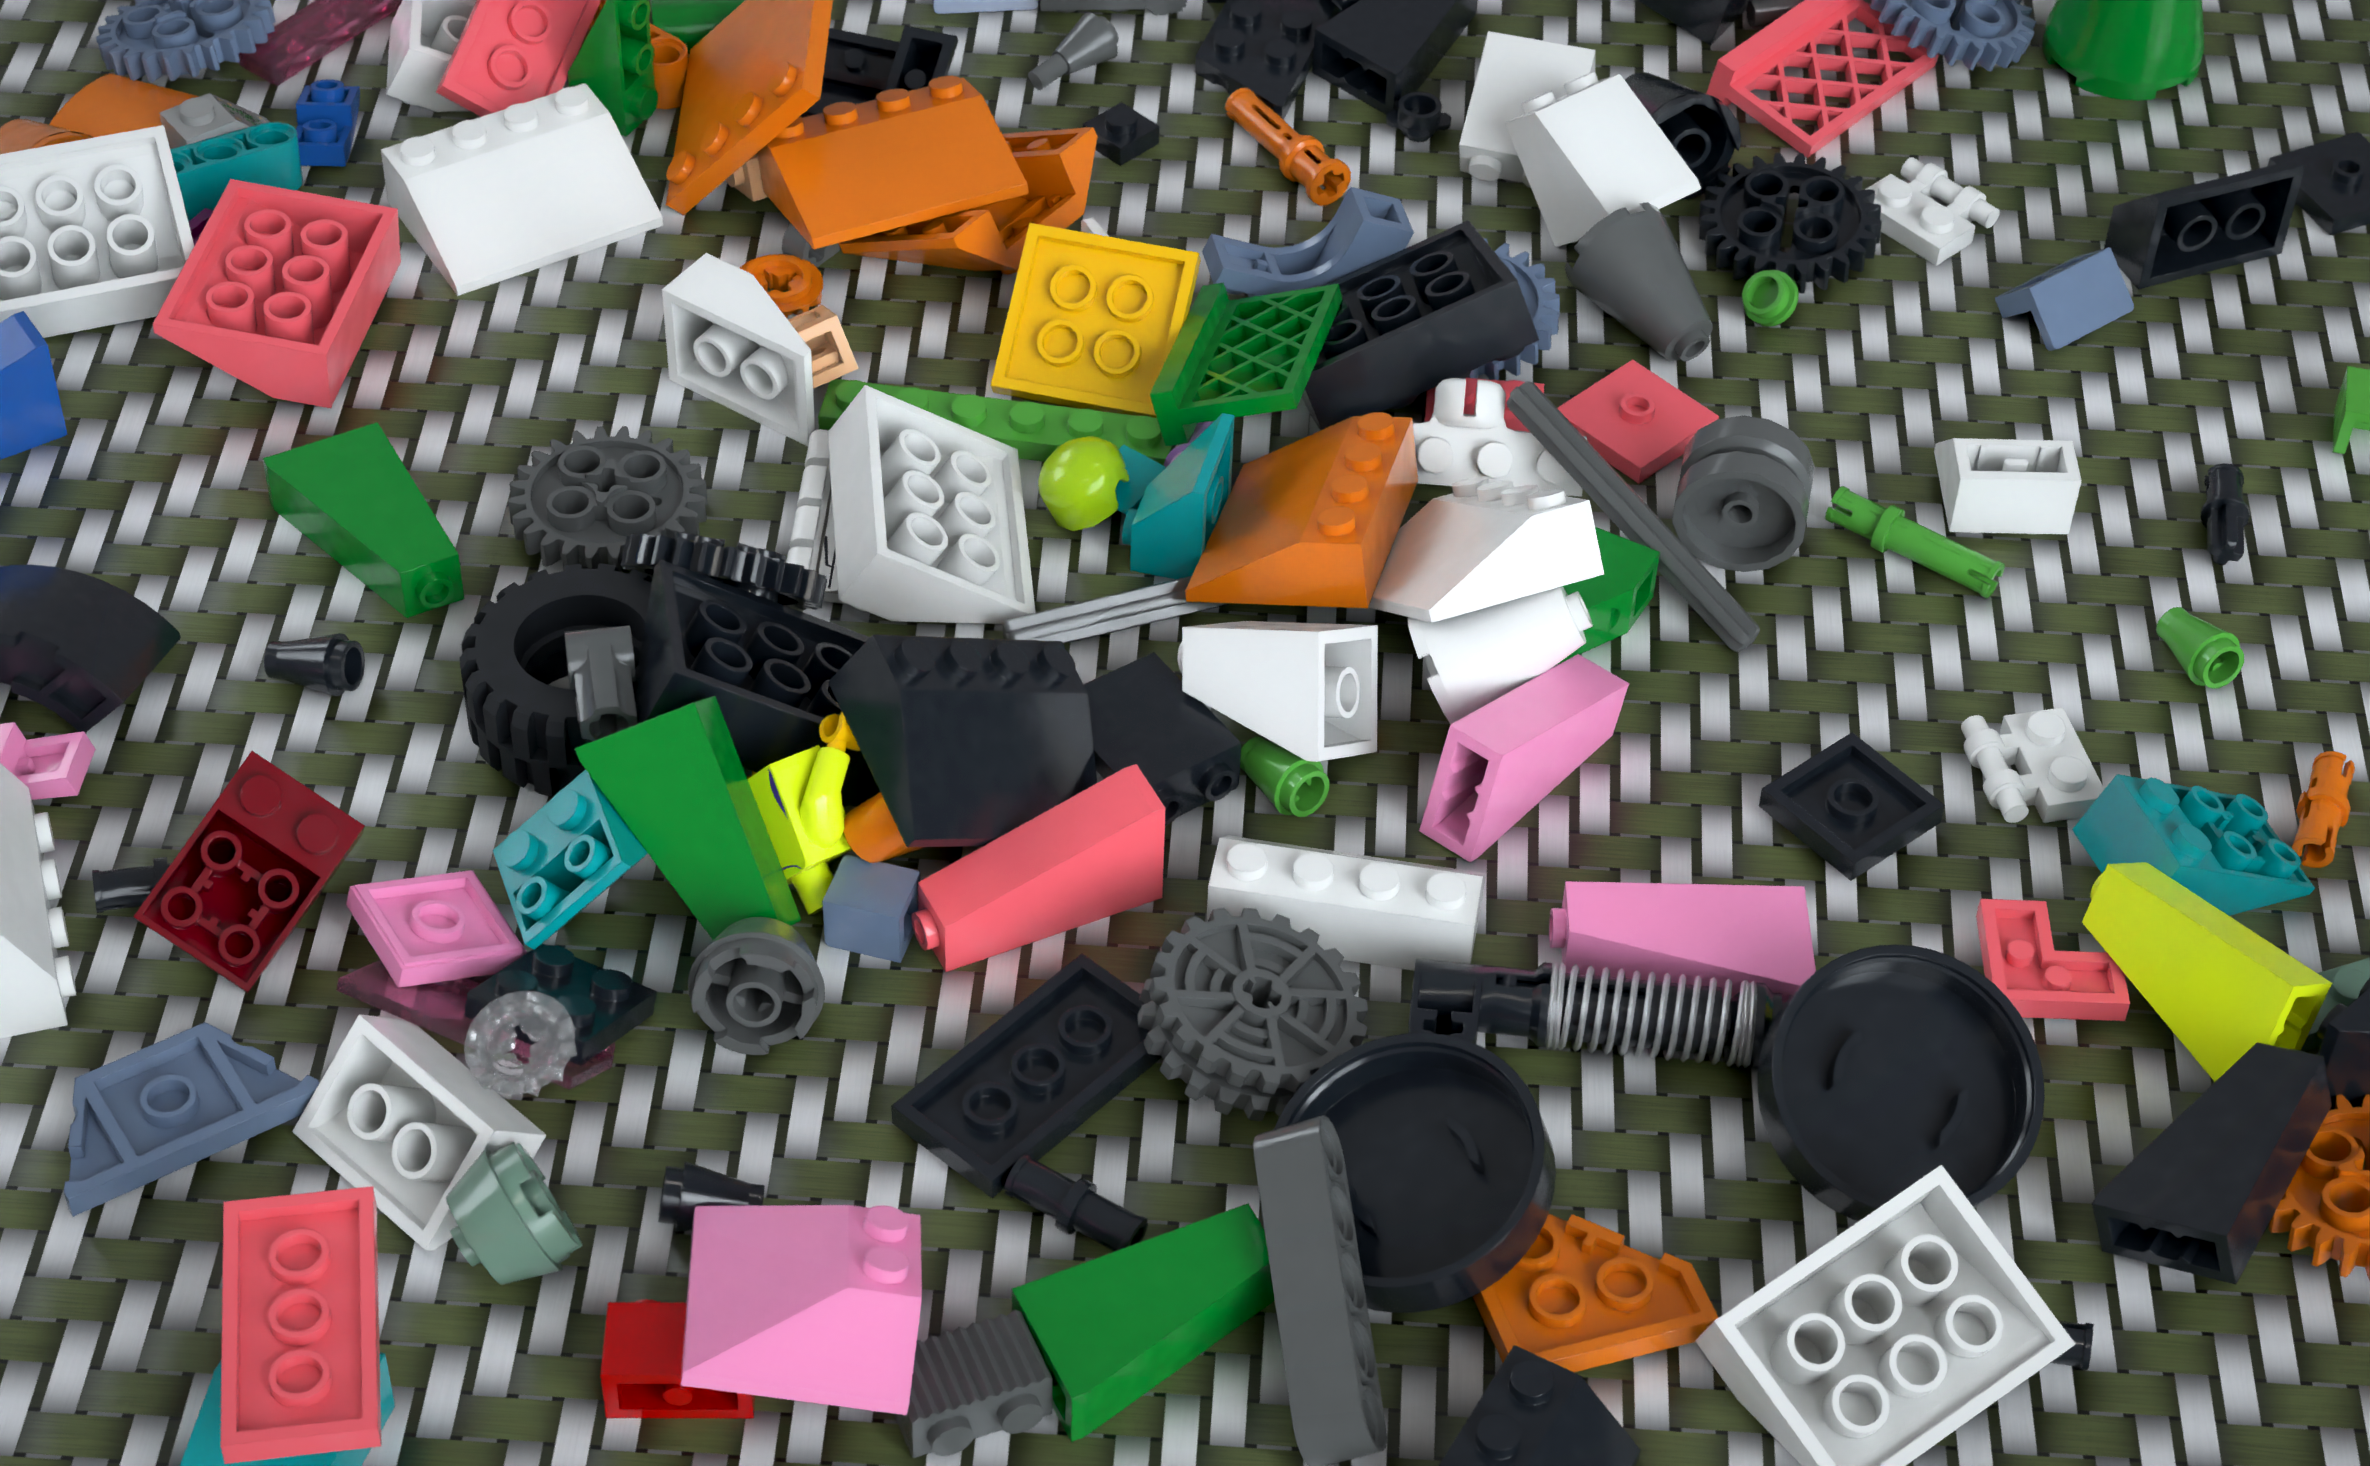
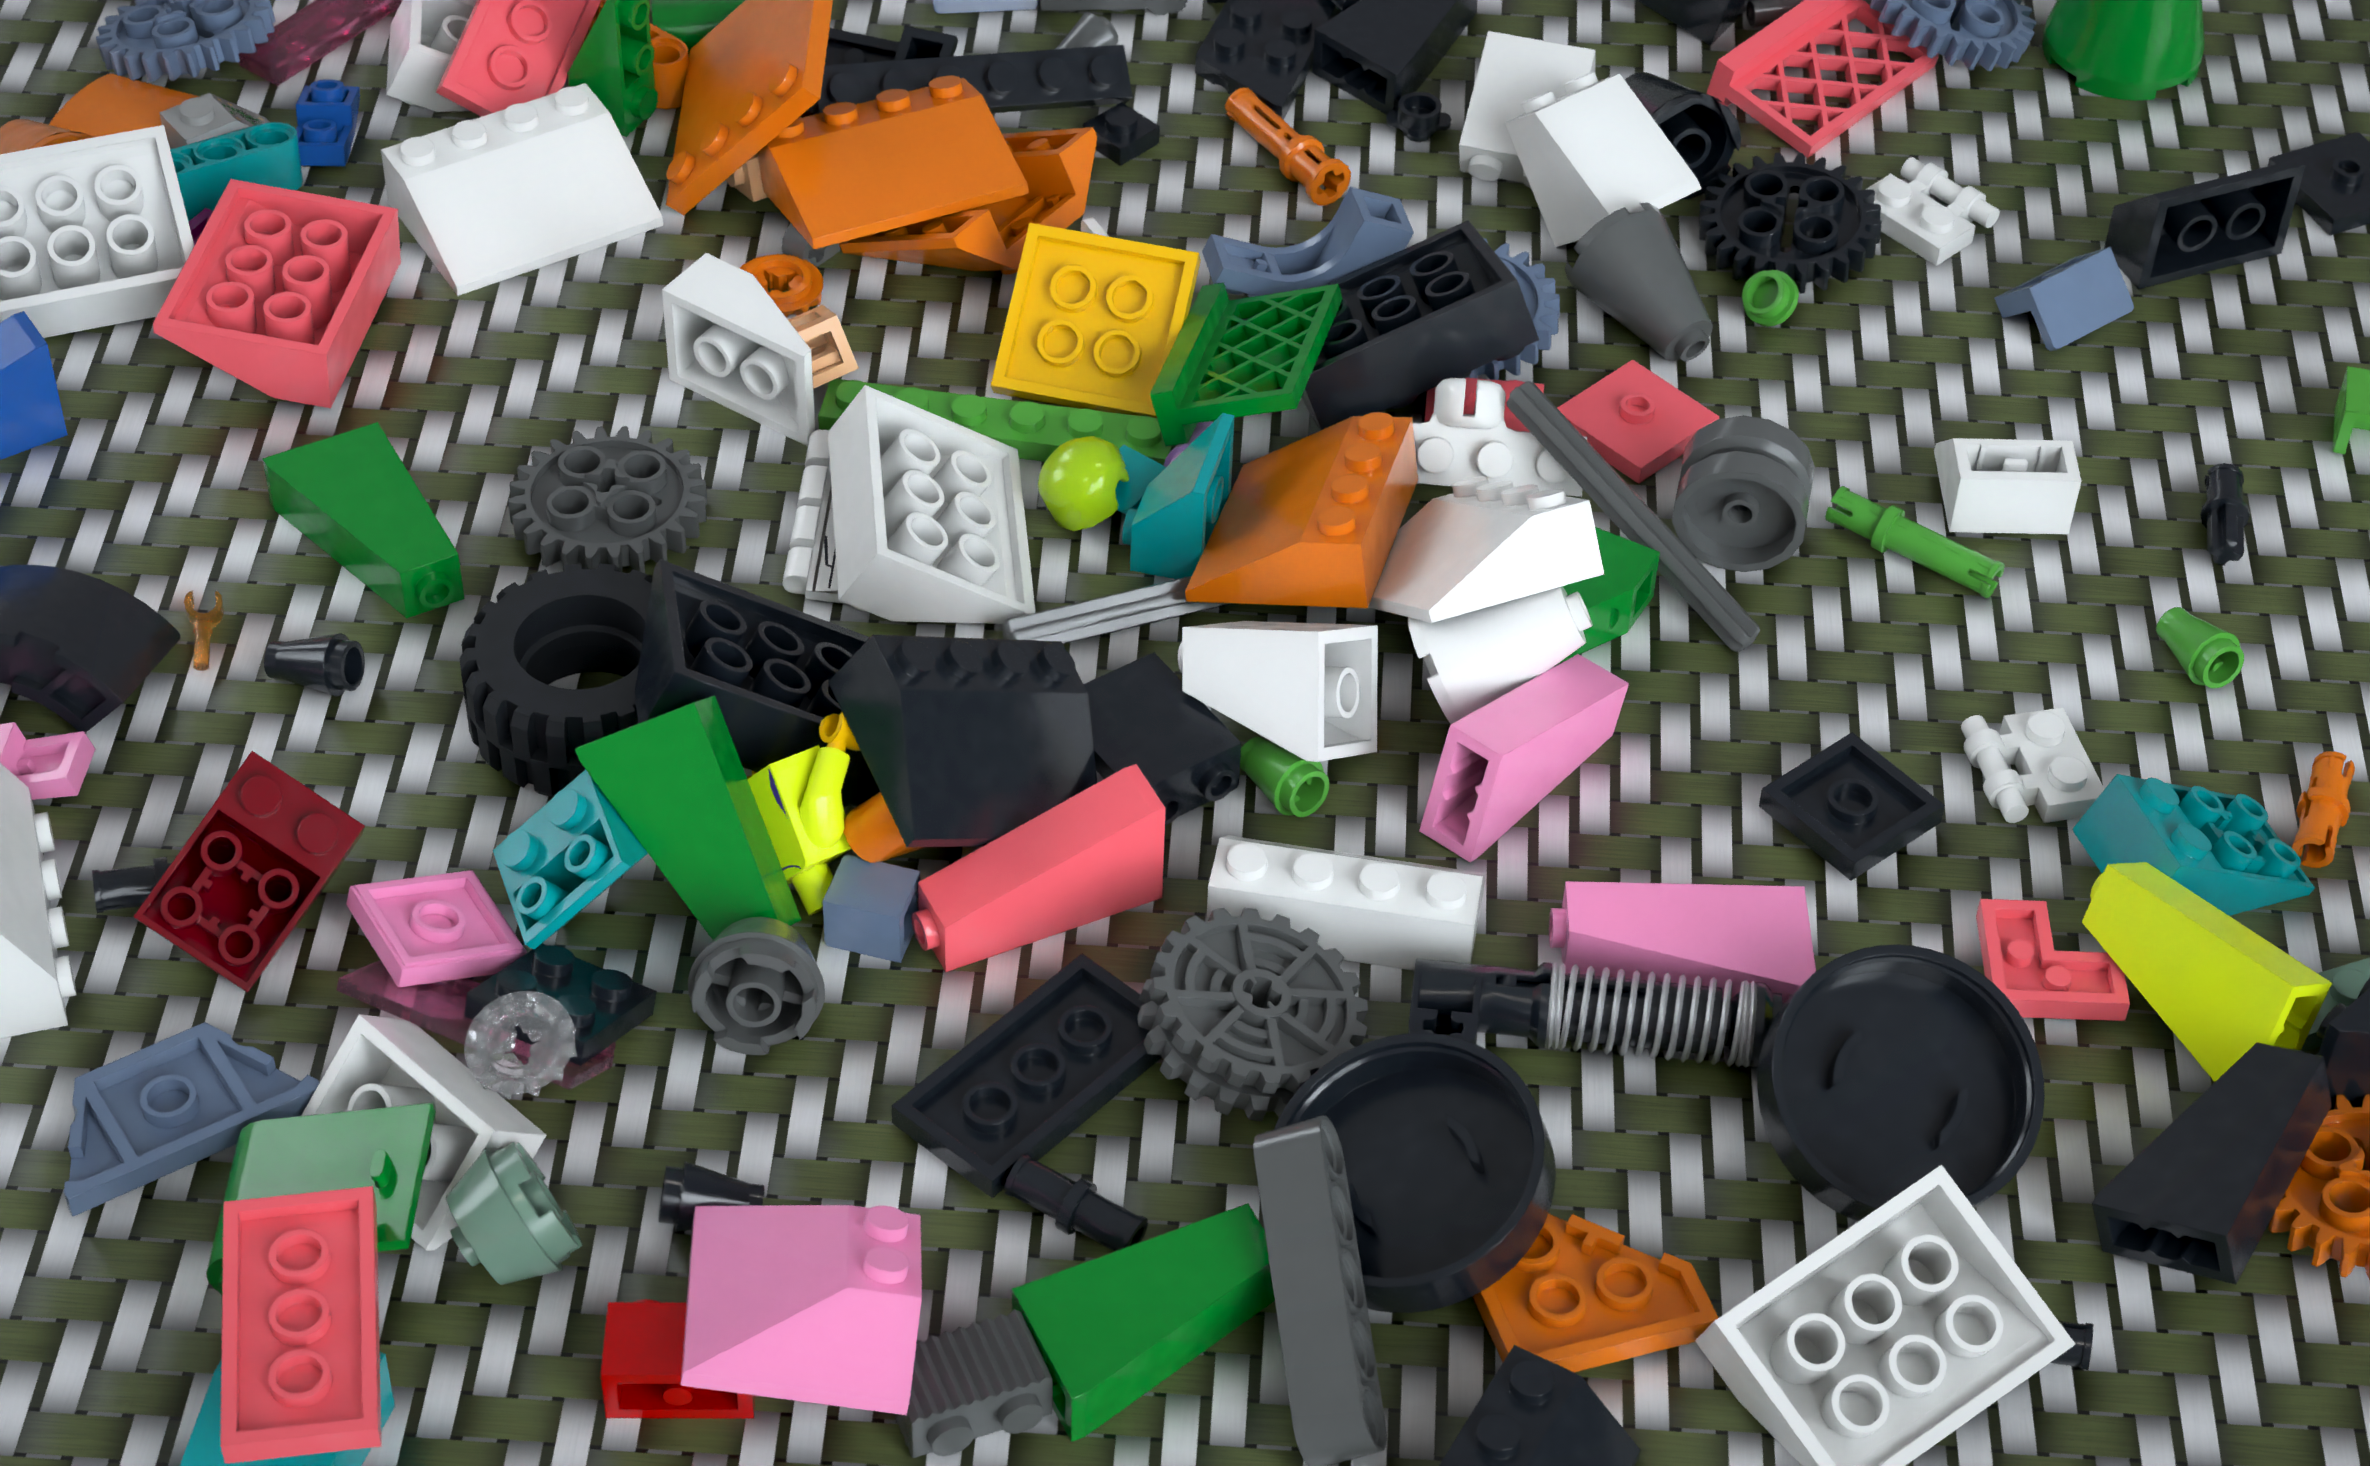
(203, 628): none -> clear orange hand
(334, 1153): none -> door
(602, 675): dark grey piece -> none
(743, 567): black gear -> none
(1004, 79): none -> black plate

